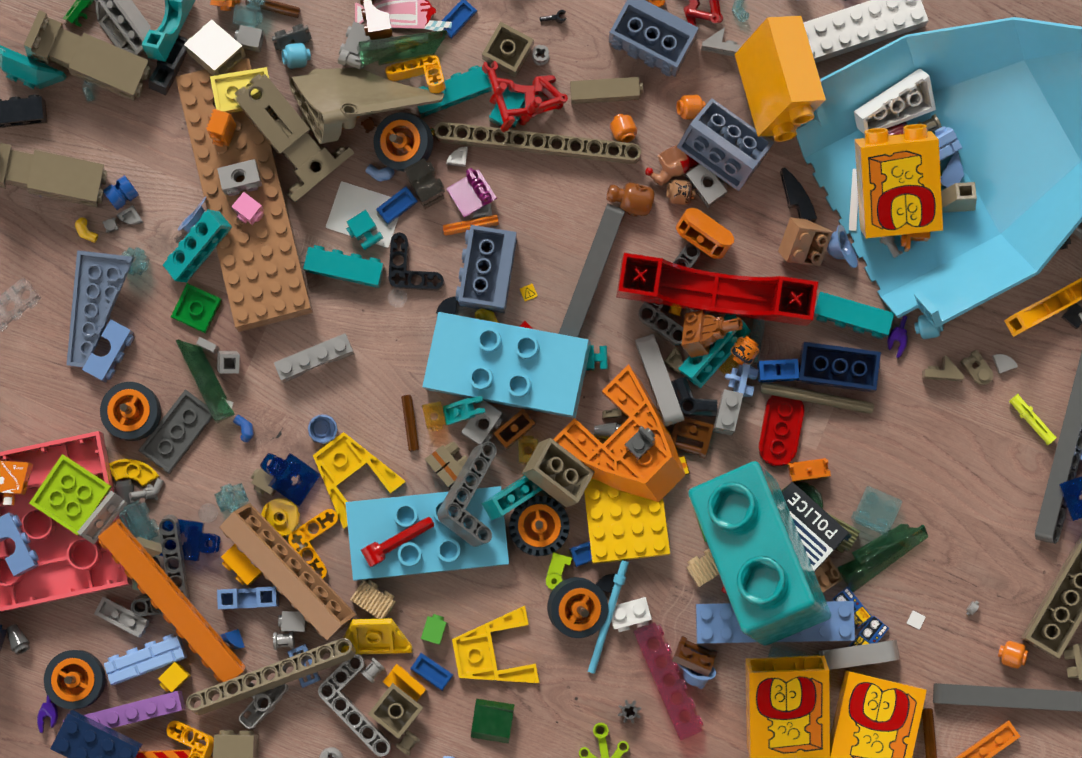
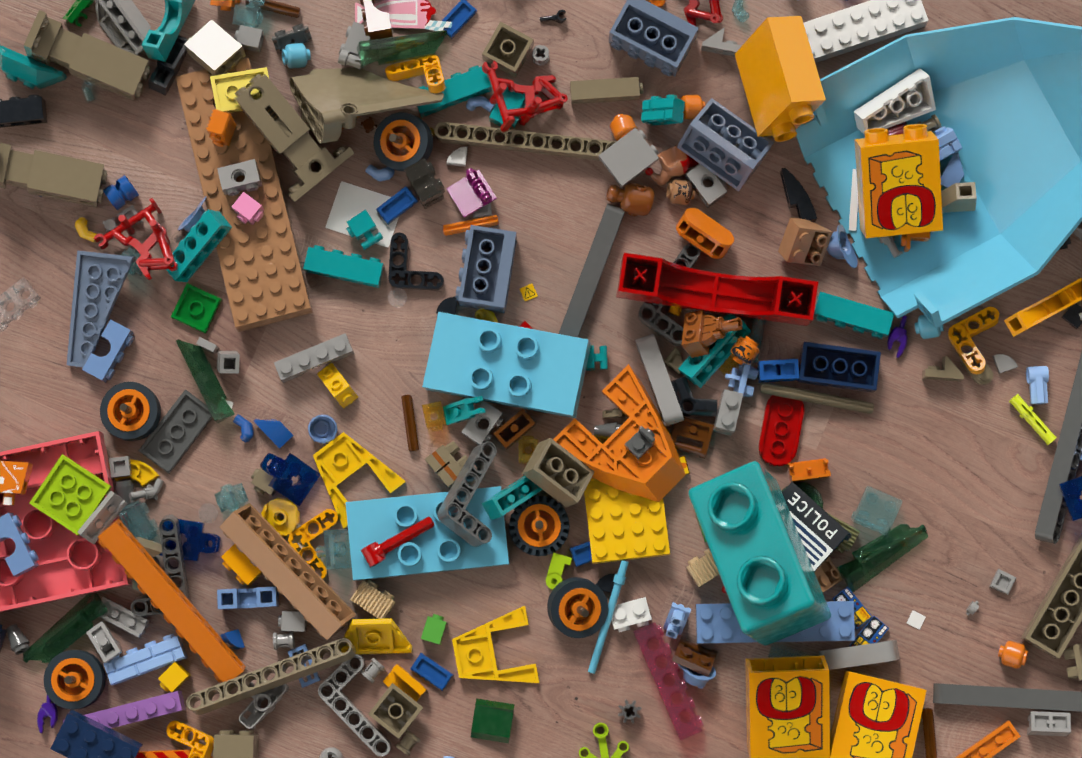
(67, 629): none -> clear green wedge
(104, 642): none -> light grey slope
(120, 467): none -> light grey tile
(159, 235): none -> red piece
(275, 431): none -> blue slope
(336, 549): none -> clear light blue tile
(337, 385): none -> yellow bracket
(479, 101): none -> medium blue arm
(629, 157): none -> light grey brick
(662, 110): none -> teal brick
(676, 620): none -> light blue hips
(967, 333): none -> light orange beam
(1002, 582): none -> light grey tile
(1037, 378): none -> light blue piece
(1049, 723): none -> light grey hinge

